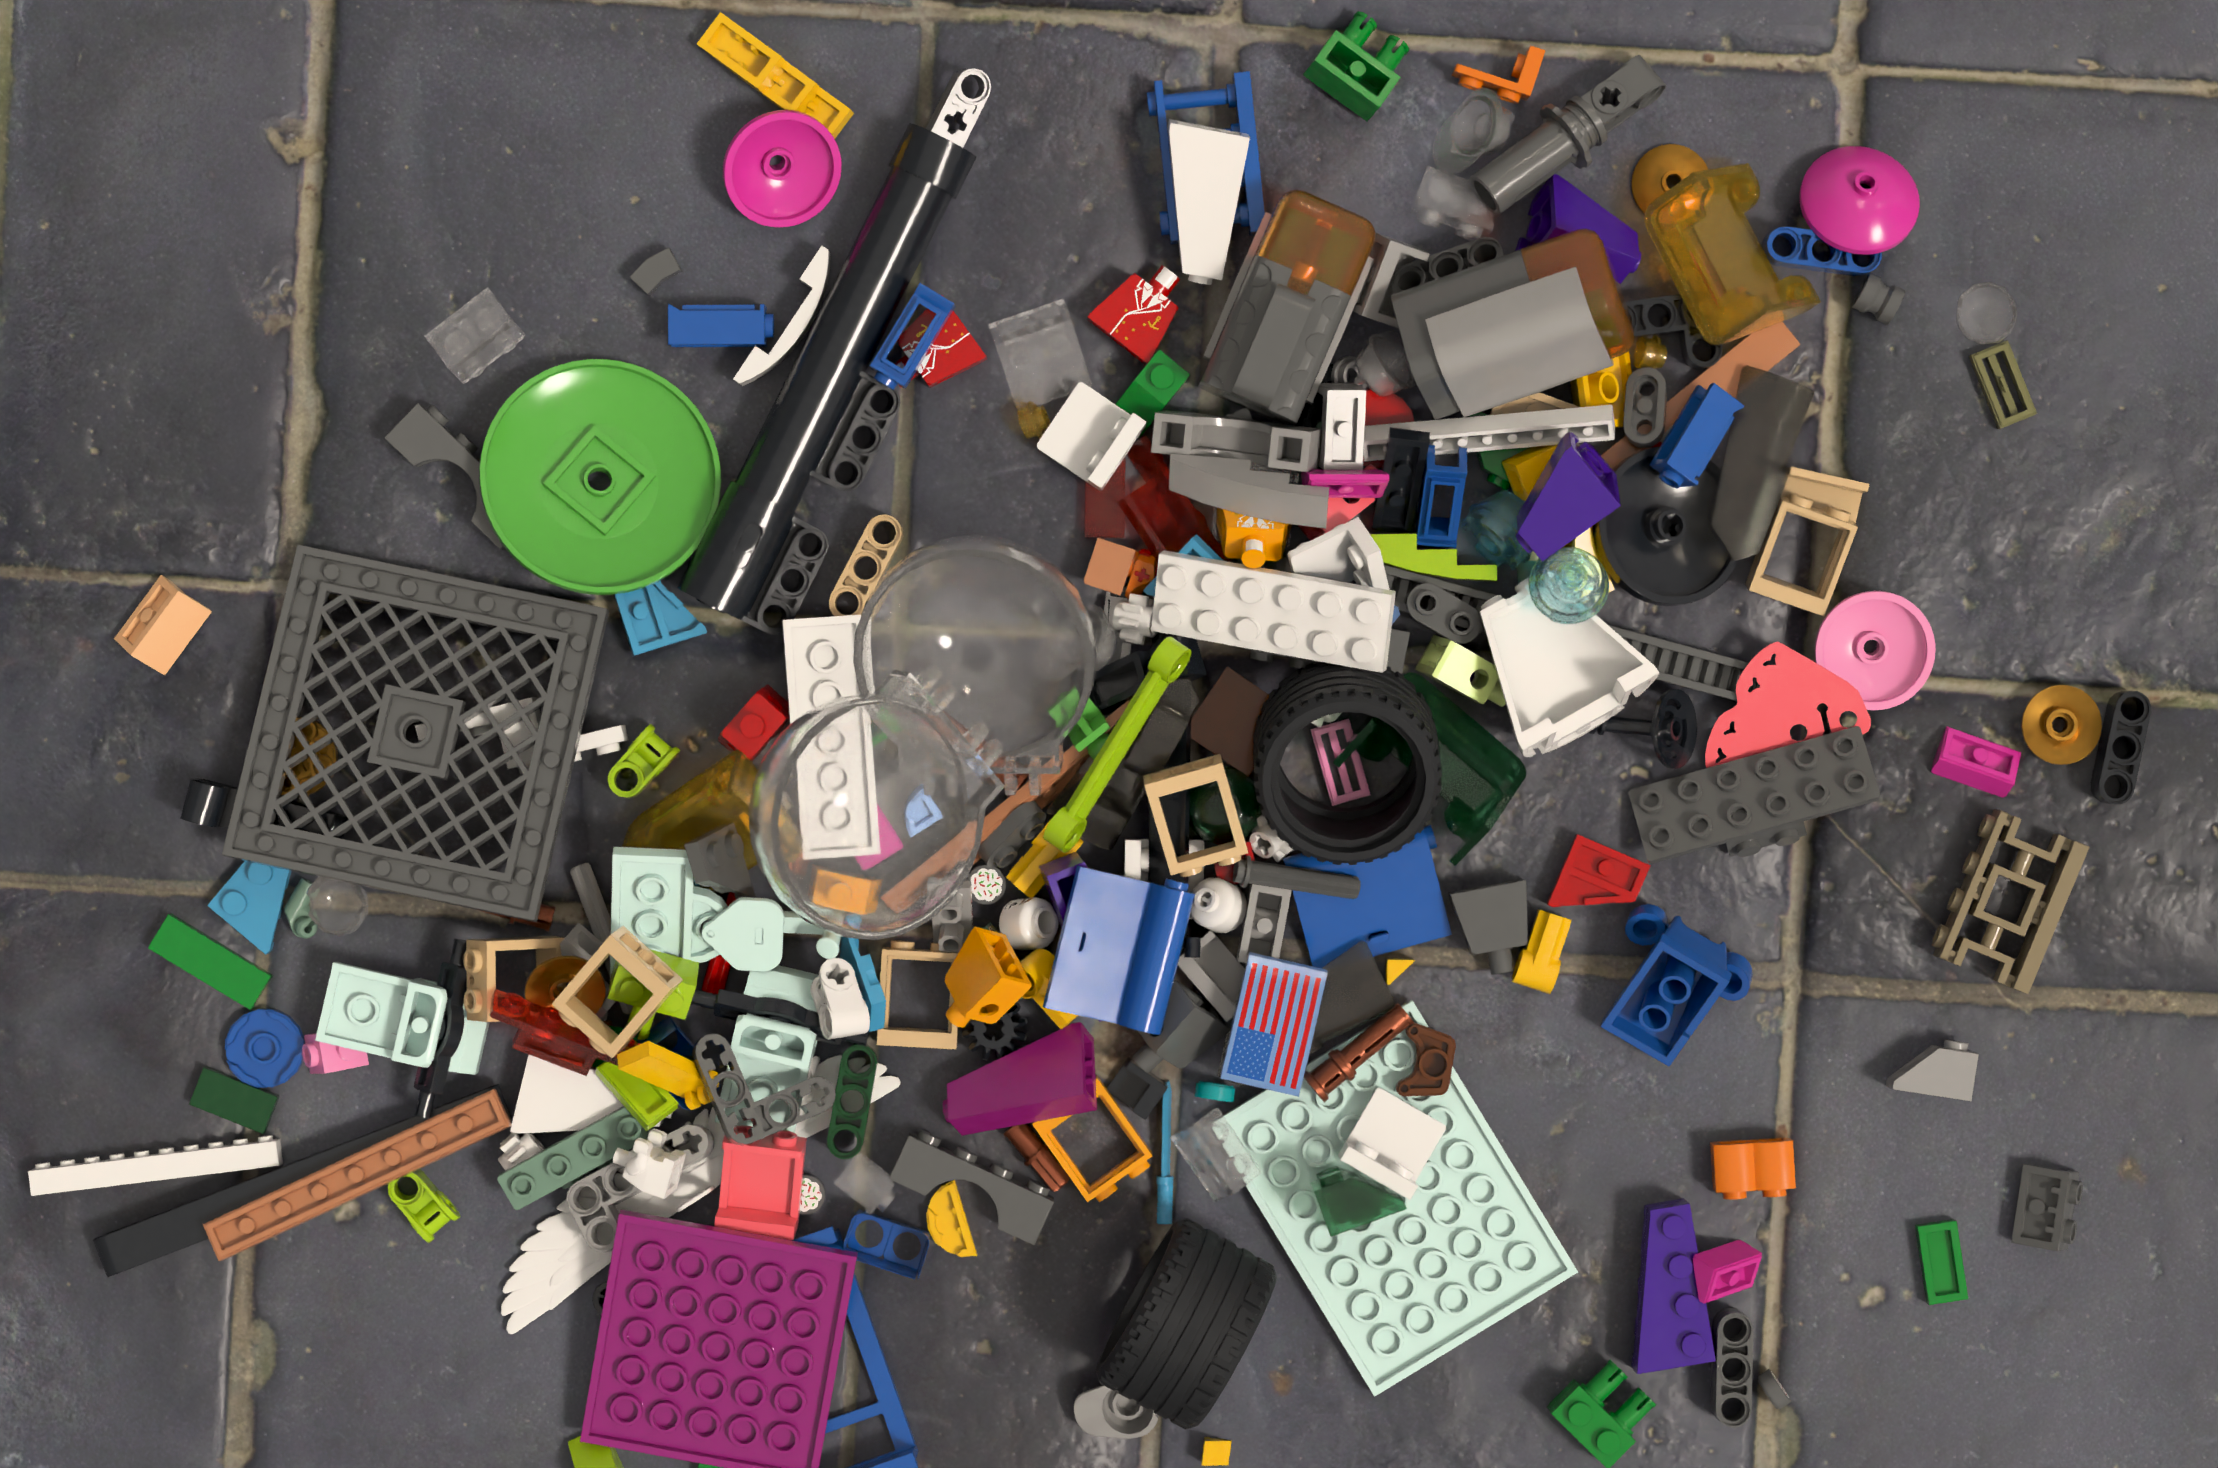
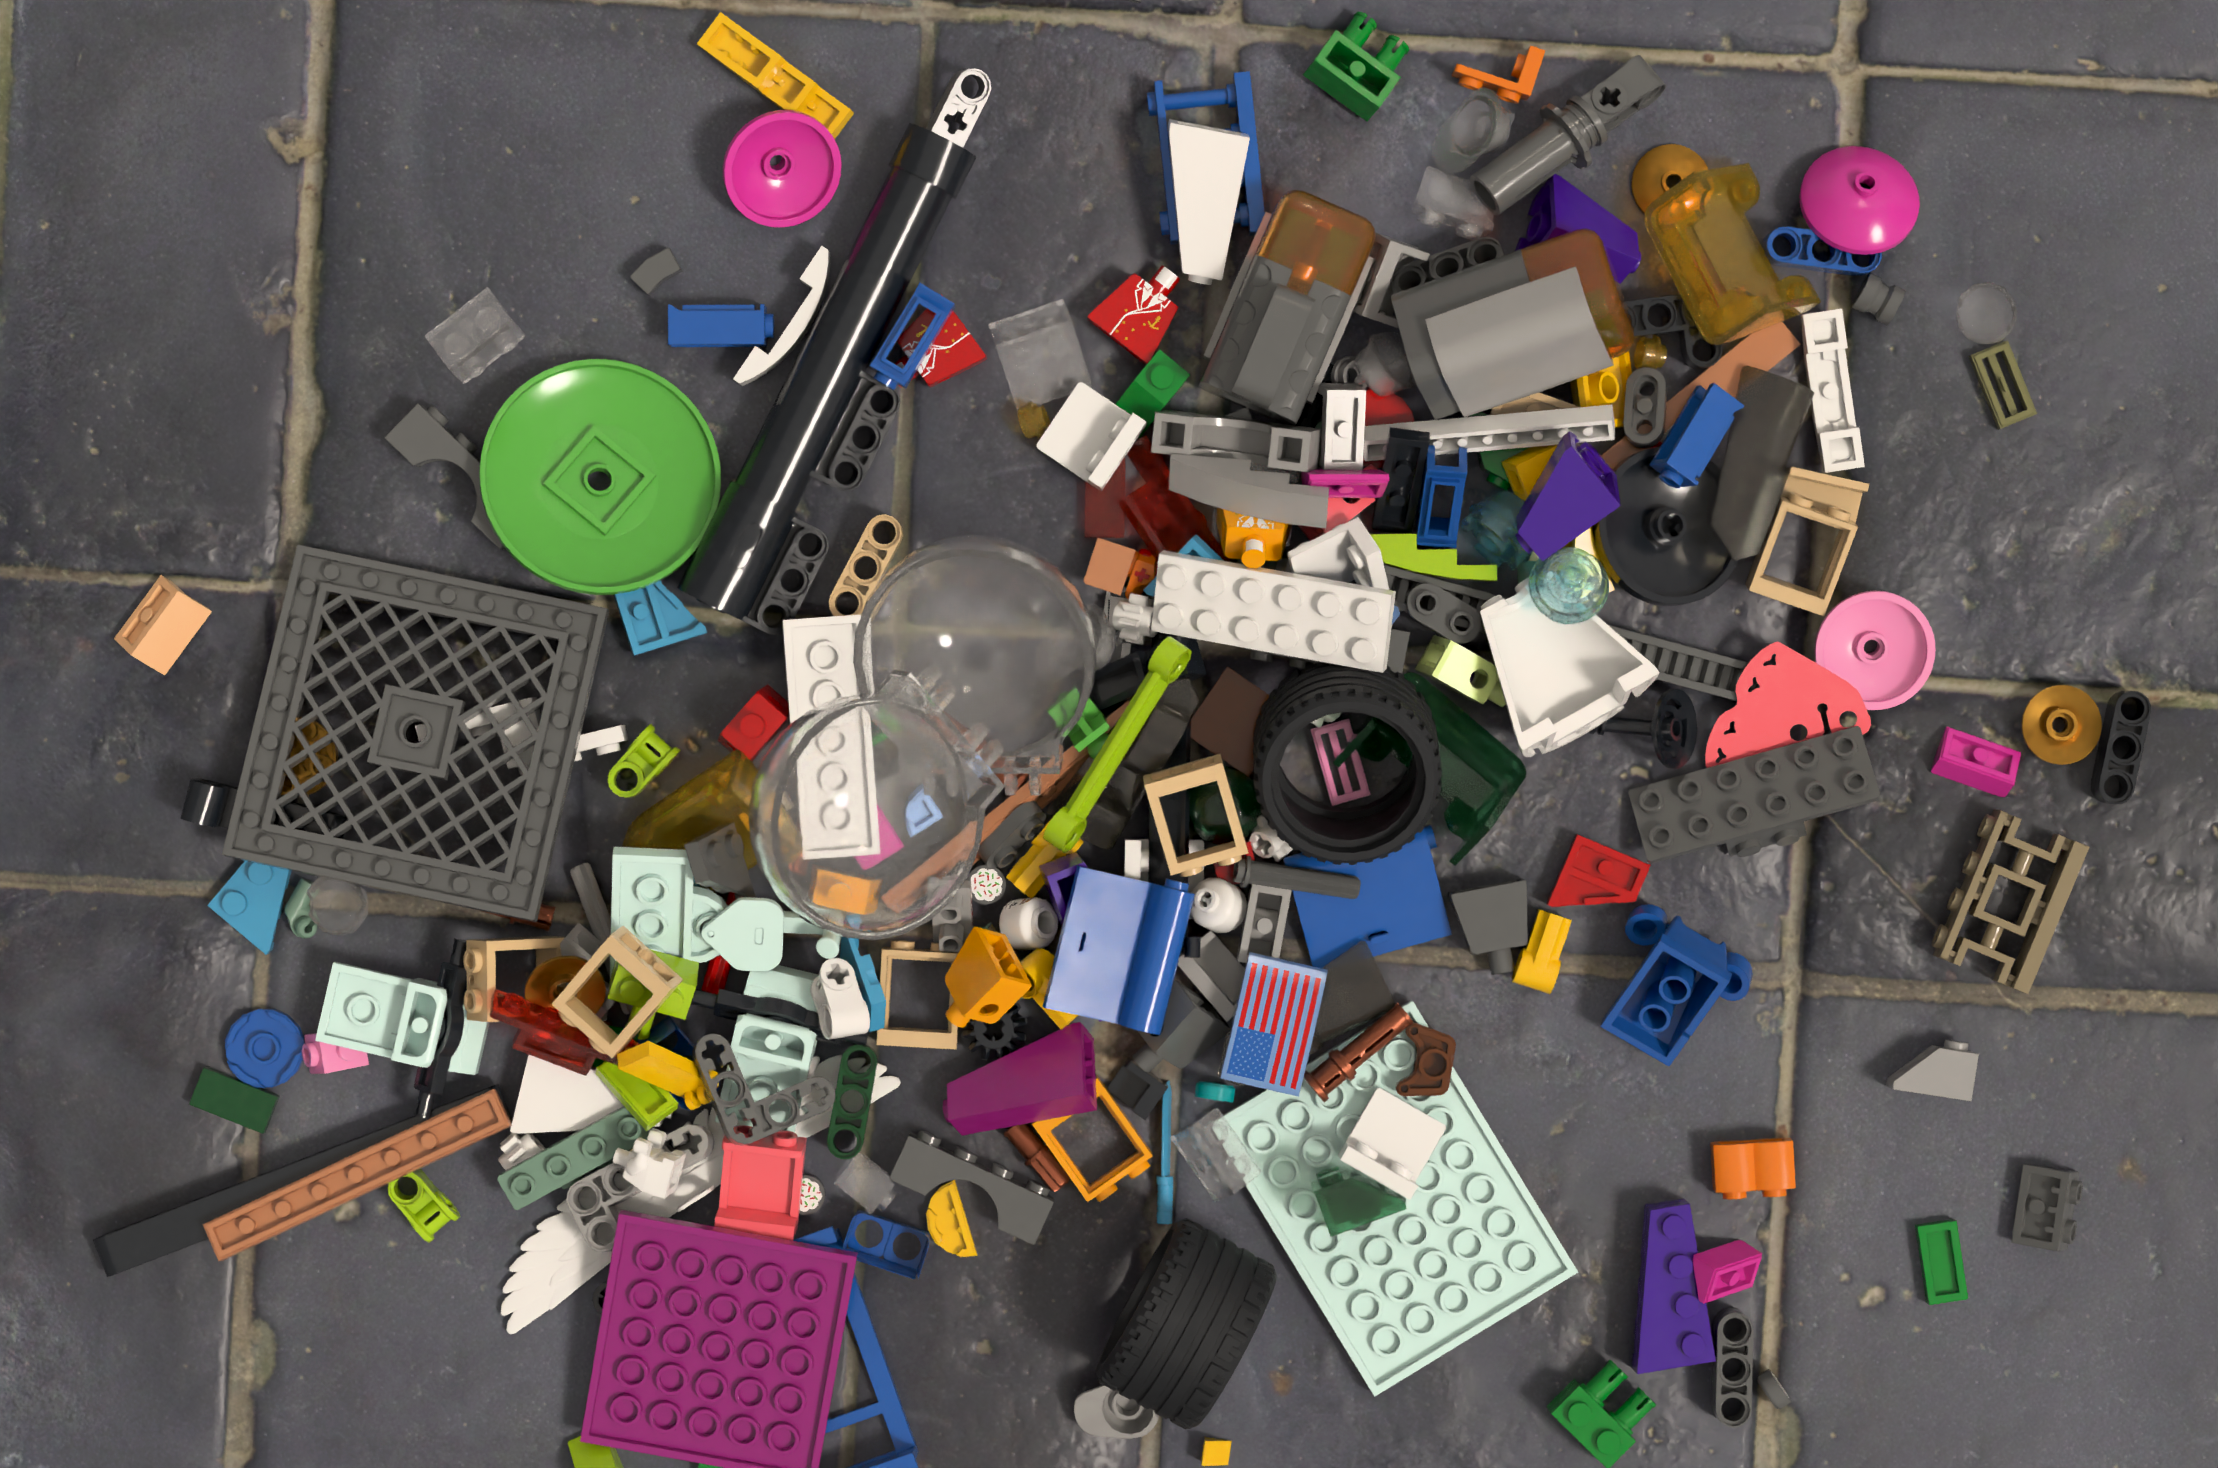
(155, 1167): white piece -> none
(210, 961): green tile -> none
(1395, 967): yellow piece -> none
(1832, 400): none -> white slope

